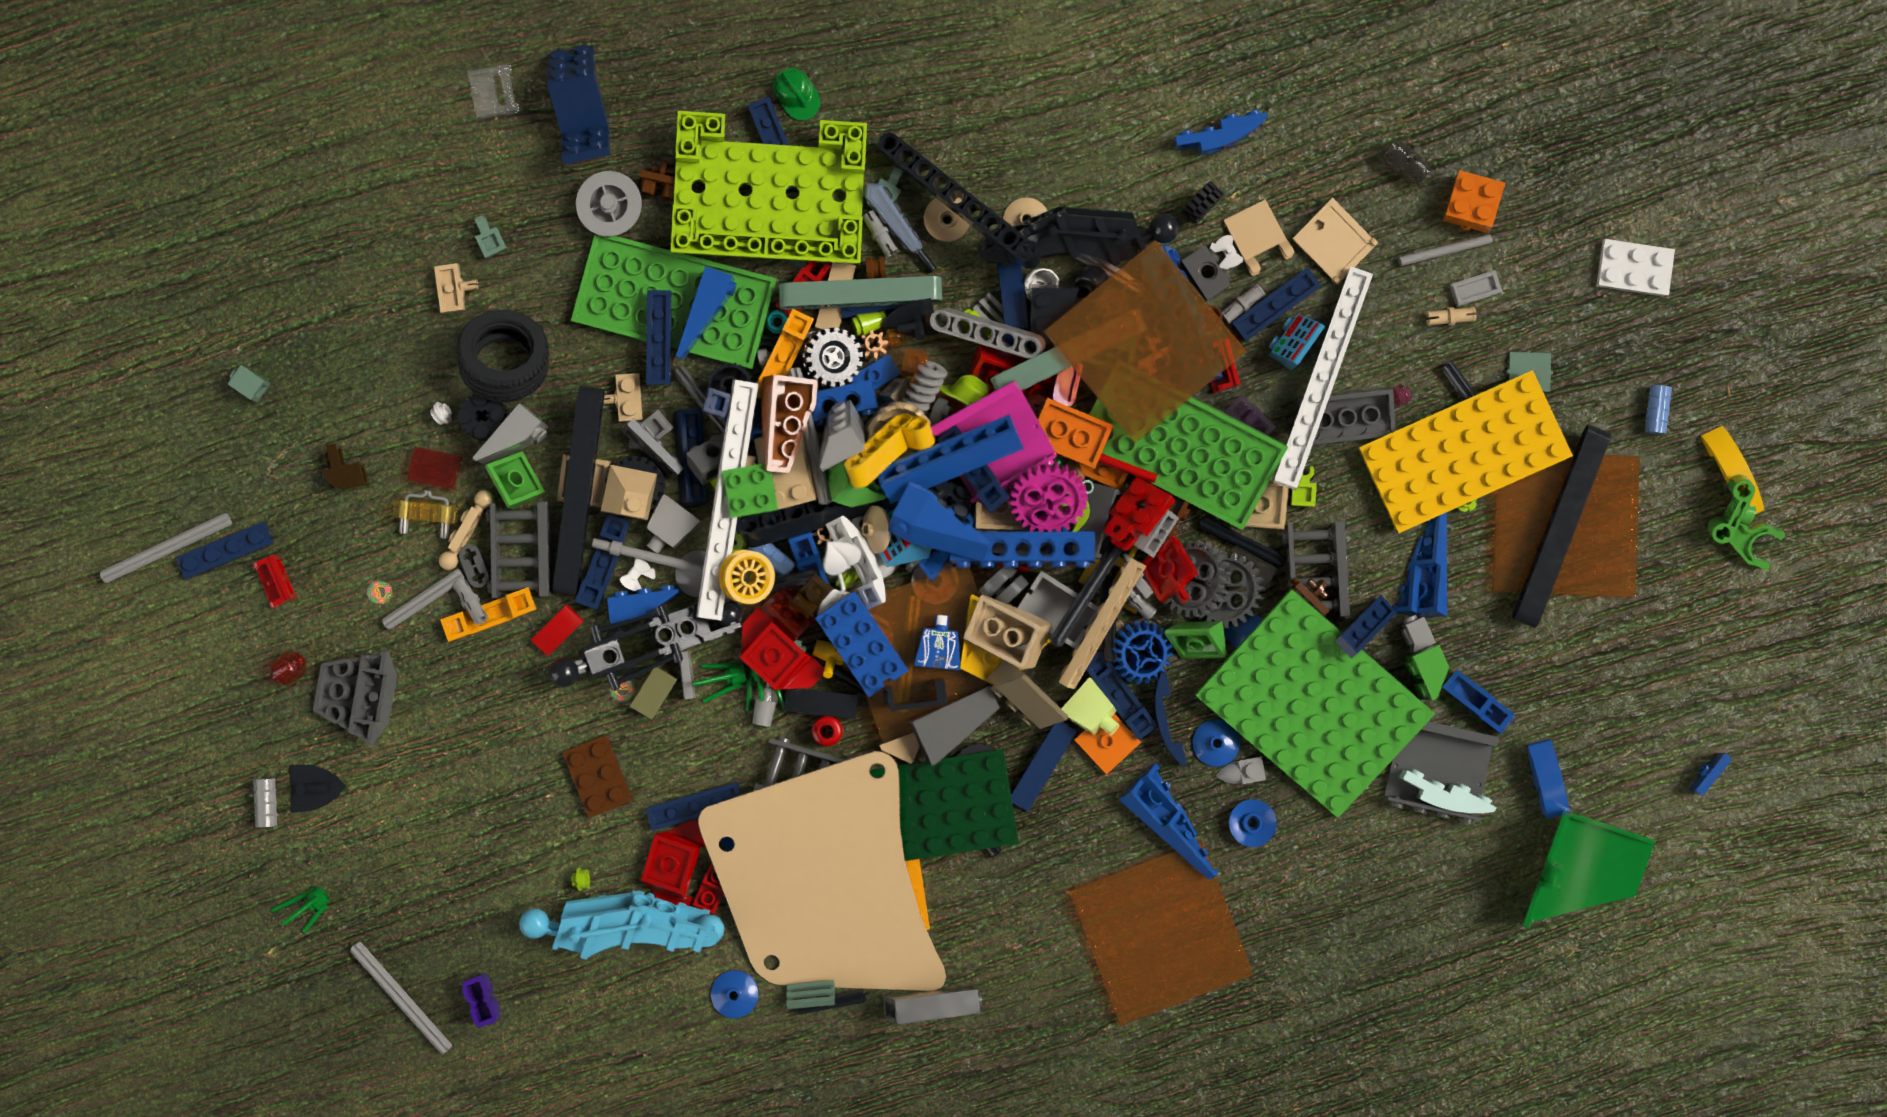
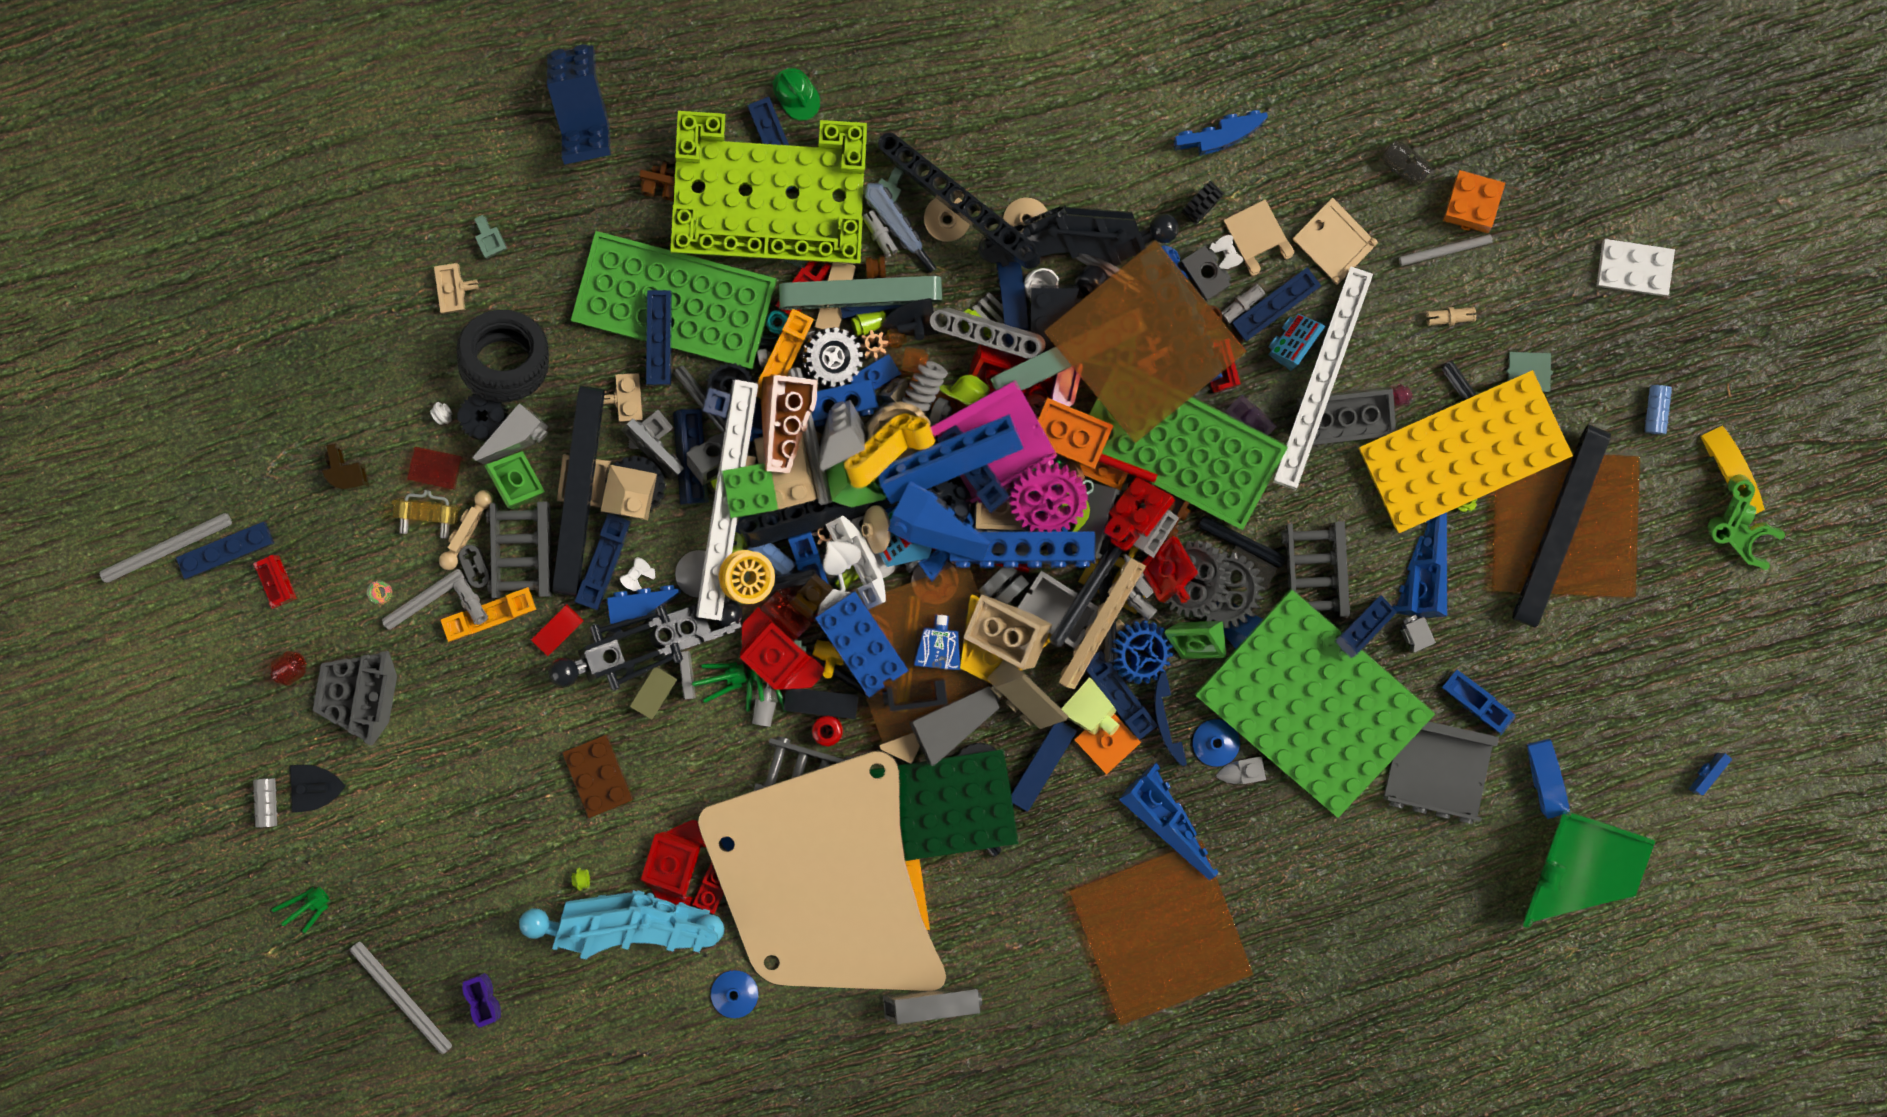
(248, 383): sand green brick -> none
(485, 93): clear plate -> none
(608, 203): light grey wheel -> none
(617, 548): light grey bar -> none
(624, 693): clear tile -> none
(670, 524): light grey torso -> none
(690, 806): dark blue plate -> none
(709, 300): blue slope -> none
(810, 990): sand green tile -> none
(841, 1000): black axle -> none
(1263, 829): blue dish -> none
(1271, 508): tan plate -> none
(1306, 492): lime plate -> none
(1317, 588): reddish brown hips -> none
(1428, 670): bright green slope -> none
(1454, 798): light aqua slope -> none
(1476, 288): light grey tile -> none

